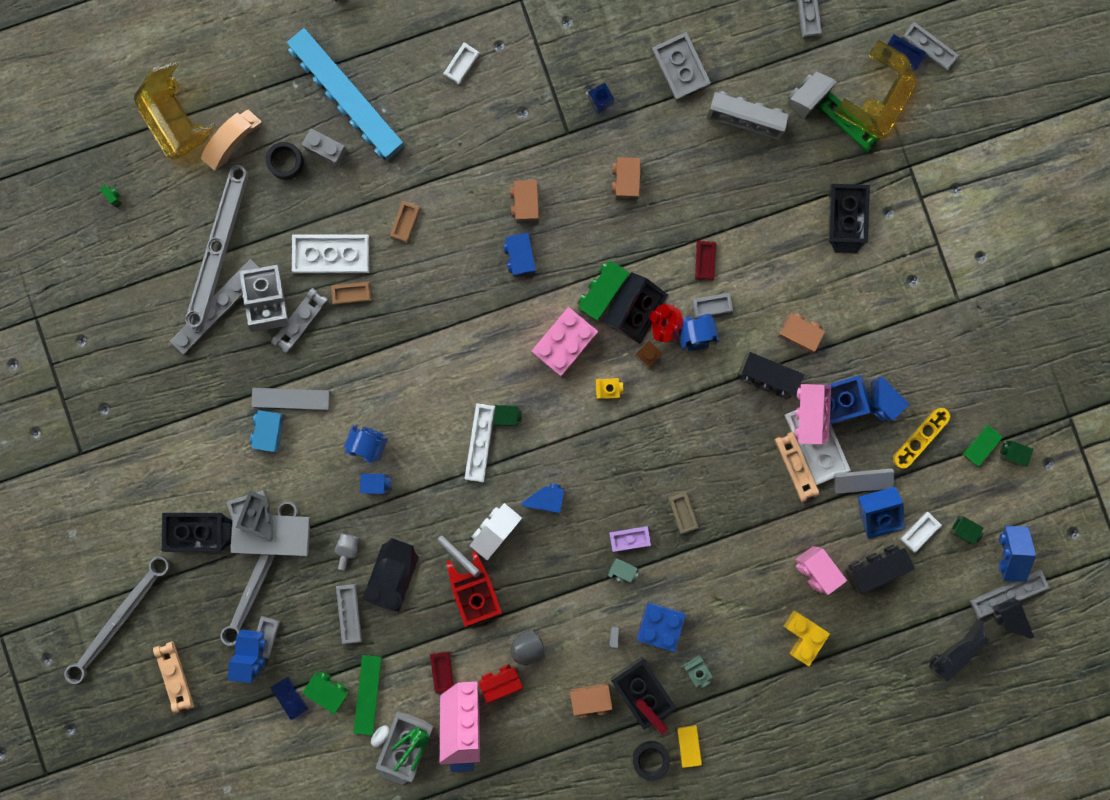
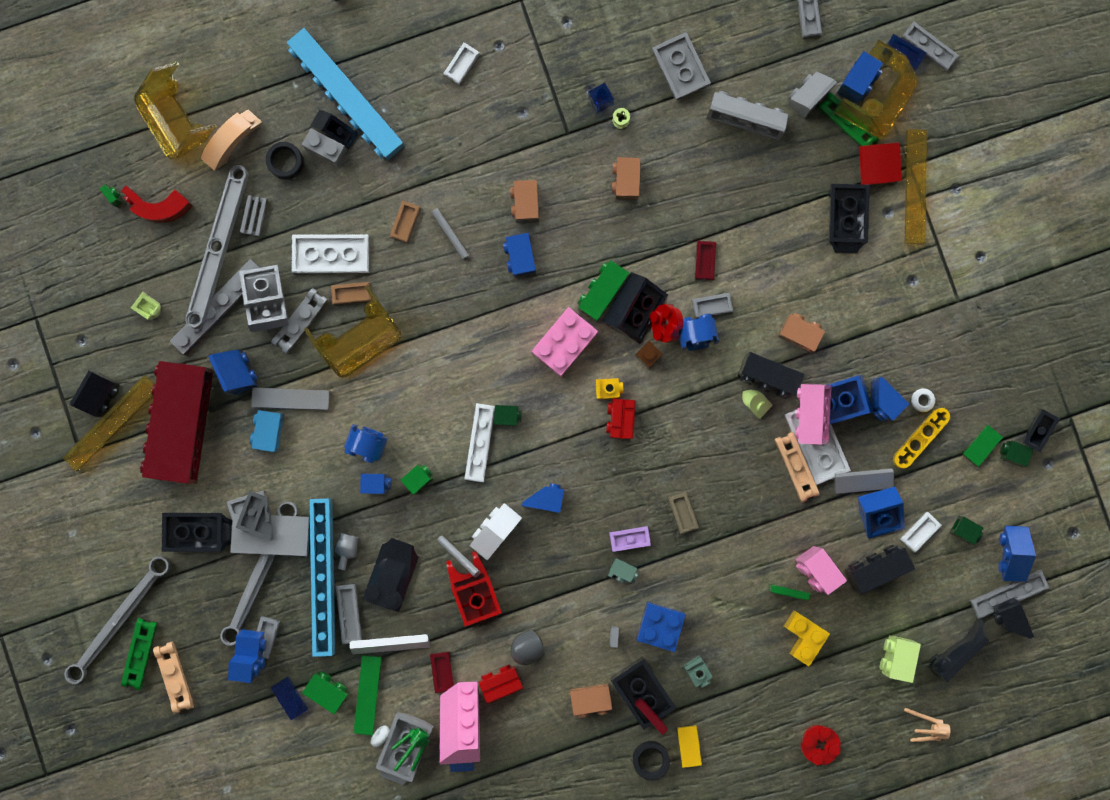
(95, 394): none -> black slope
(109, 424): none -> clear yellow plate
(139, 654): none -> green plate
(147, 306): none -> yellowish green plate
(165, 211): none -> red arch
(177, 422): none -> dark red brick
(233, 371): none -> blue slope
(246, 215): none -> light grey tile
(322, 577): none -> medium azure brick
(334, 128): none -> black slope
(359, 343): none -> clear yellow windscreen
(389, 644): none -> white tile
(417, 478): none -> green brick
(450, 234): none -> light grey bar
(617, 114): none -> yellowish green bush
(622, 418): none -> red brick
(756, 402): none -> yellowish green plate
(789, 592): none -> green tile
(831, 748): none -> red plate
(860, 78): none -> blue brick
(880, 163): none -> red slope
(900, 658): none -> yellowish green brick
(915, 186): none -> clear yellow tile
(931, 400): none -> white piece
(938, 731): none -> light nougat plant
(1040, 430): none -> black slope

